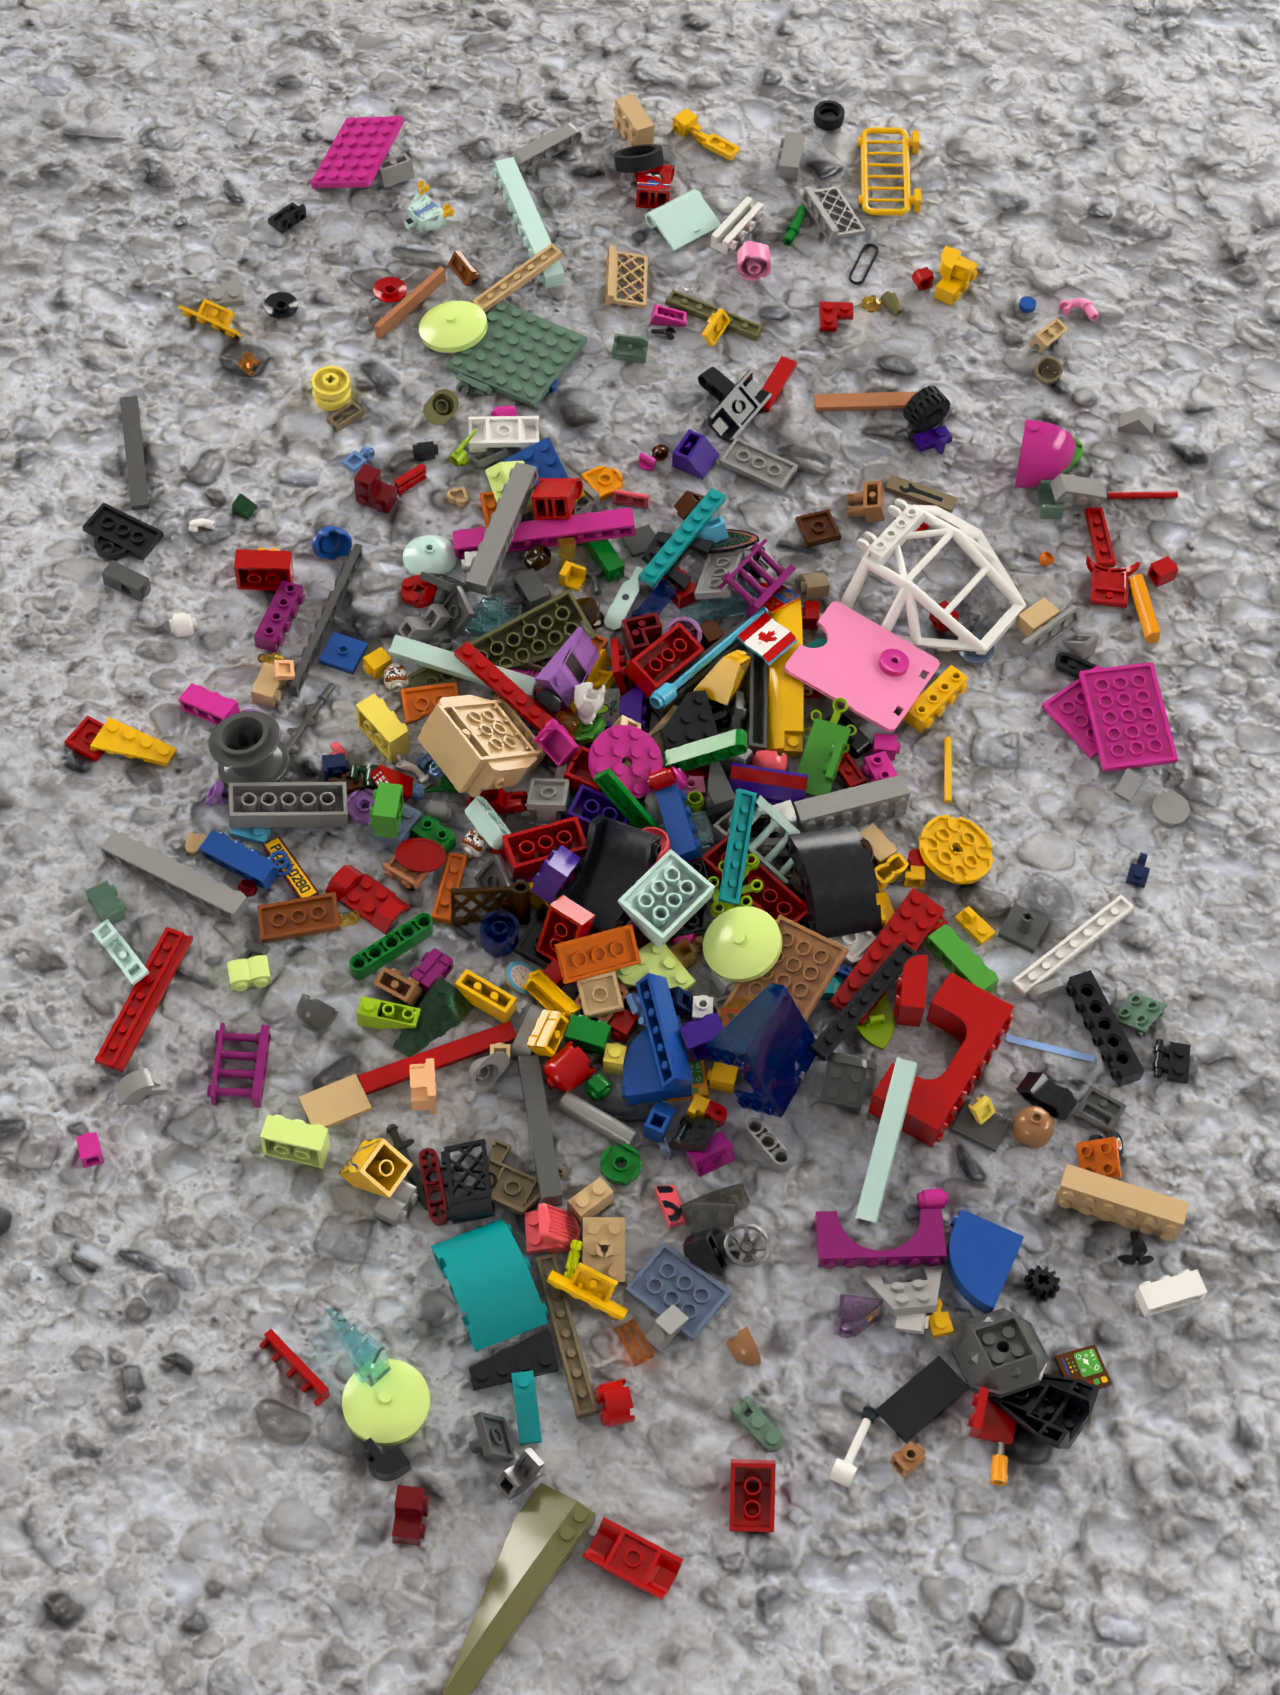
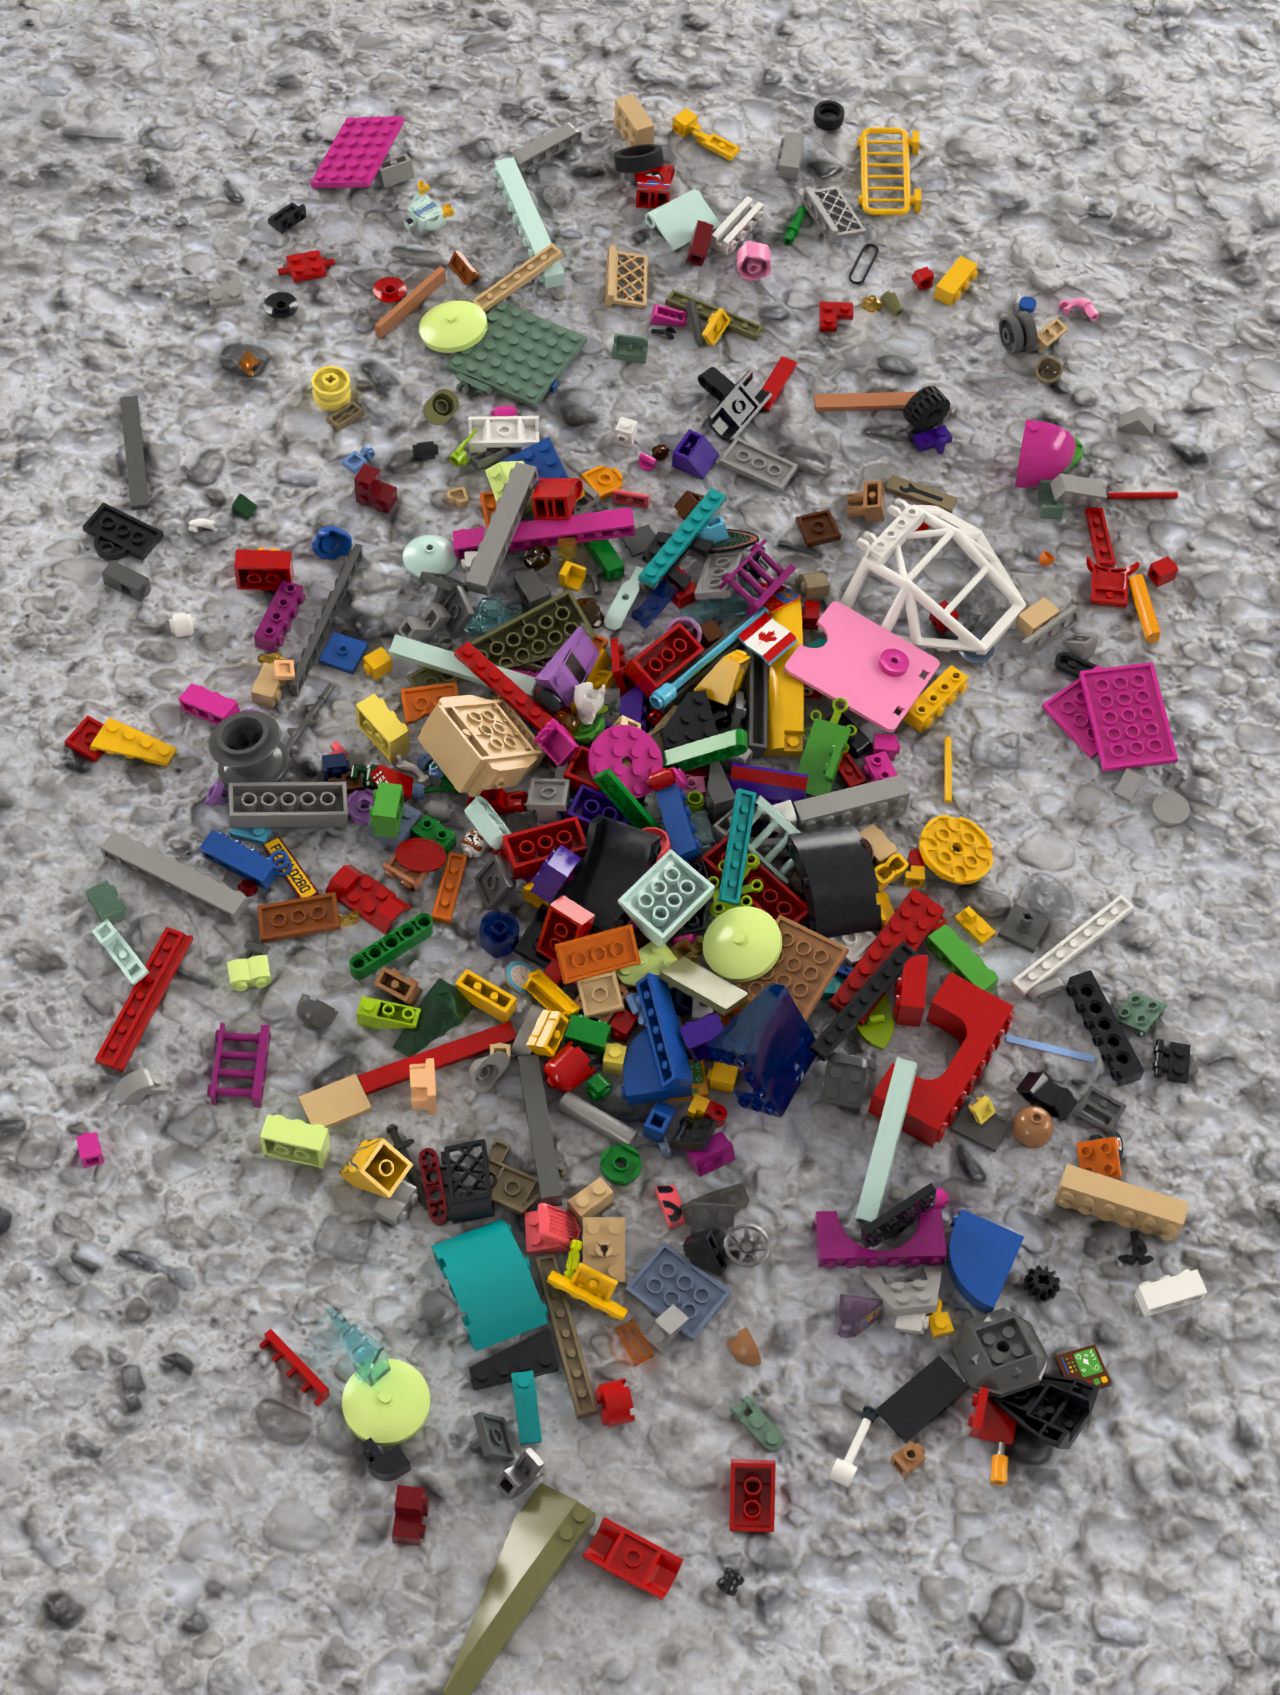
(193, 843): tan tile -> none
(213, 314): yellow bracket -> none
(306, 266): none -> red plate
(395, 677): white head -> none
(410, 478): red tile -> none
(421, 600): red plate -> none
(432, 967): magenta brick -> none
(517, 901): dark brown piece -> none
(625, 432): none -> white brick
(640, 631): dark red brick -> none
(654, 712): none -> red hinge
(695, 322): none -> dark grey axle
(699, 243): none -> dark red brick
(703, 986): none -> piece
(730, 1581): none -> black wheel
(769, 759): coral cylinder -> none
(771, 1153): light grey beam -> none
(899, 1217): none -> black plate
(951, 266): yellow brick -> none
(1018, 332): none -> dark grey wheel
(1137, 872): dark blue plate -> none

